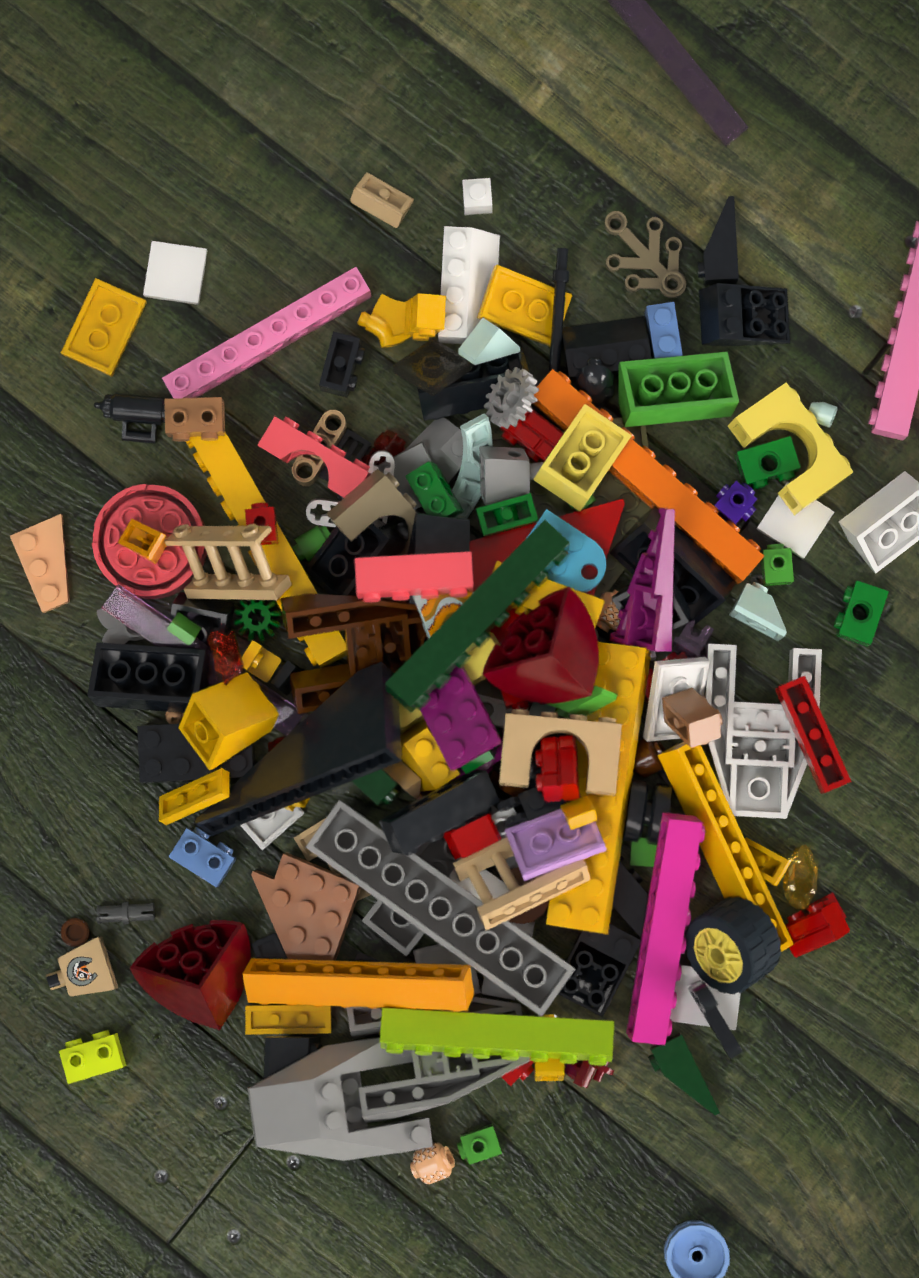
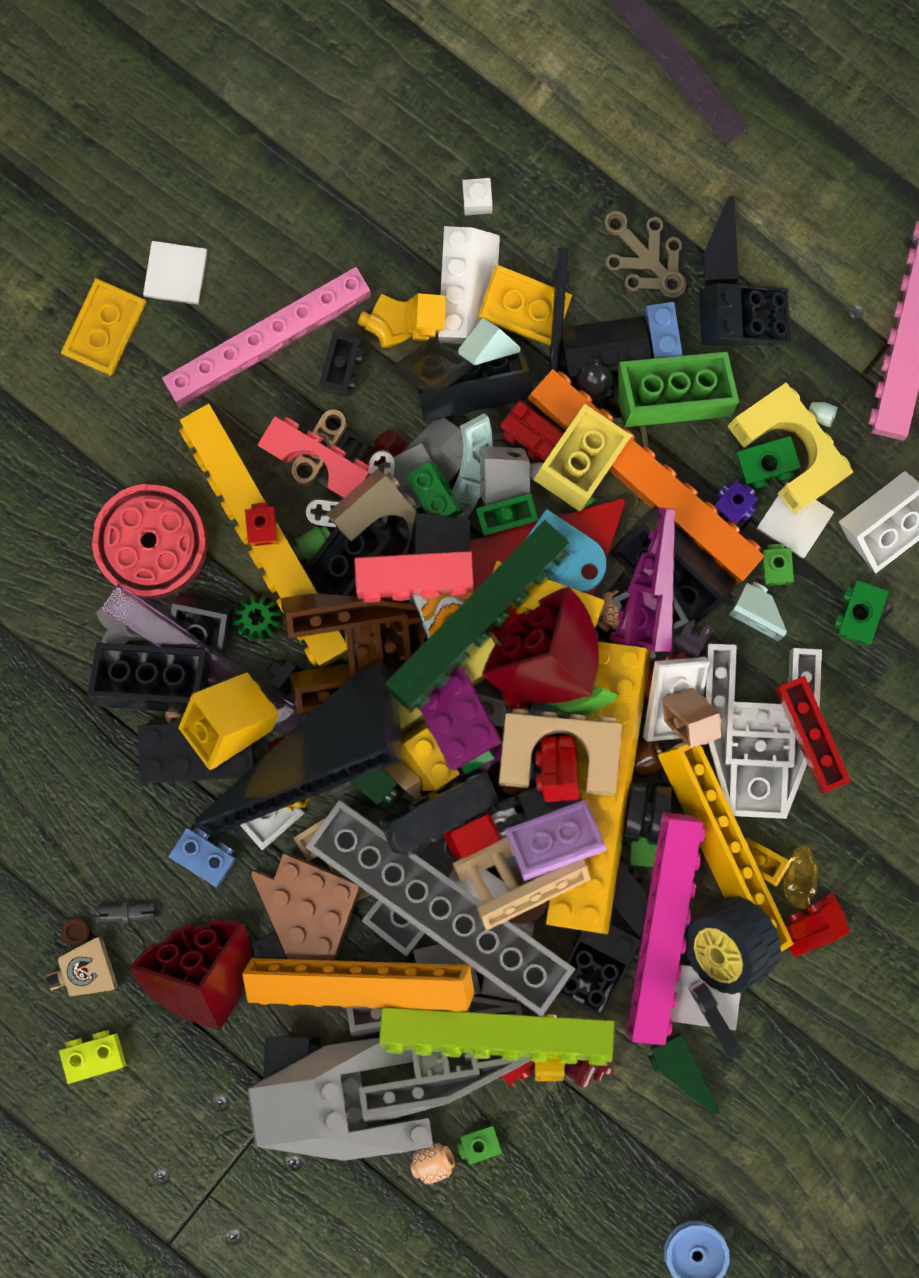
(44, 562): light nougat wing -> none
(135, 410): black piece -> none
(143, 541): light orange slope -> none
(184, 628): bright green tile -> none
(194, 418): medium nougat brick -> none
(194, 796): yellow plate -> none
(223, 584): tan fence -> none
(225, 655): clear red hinge -> none
(260, 661): yellow slope -> none
(287, 1019): yellow plate -> none
(381, 200): tan slope -> none
(511, 397): light grey gear -> none
(579, 812): yellow slope -> none

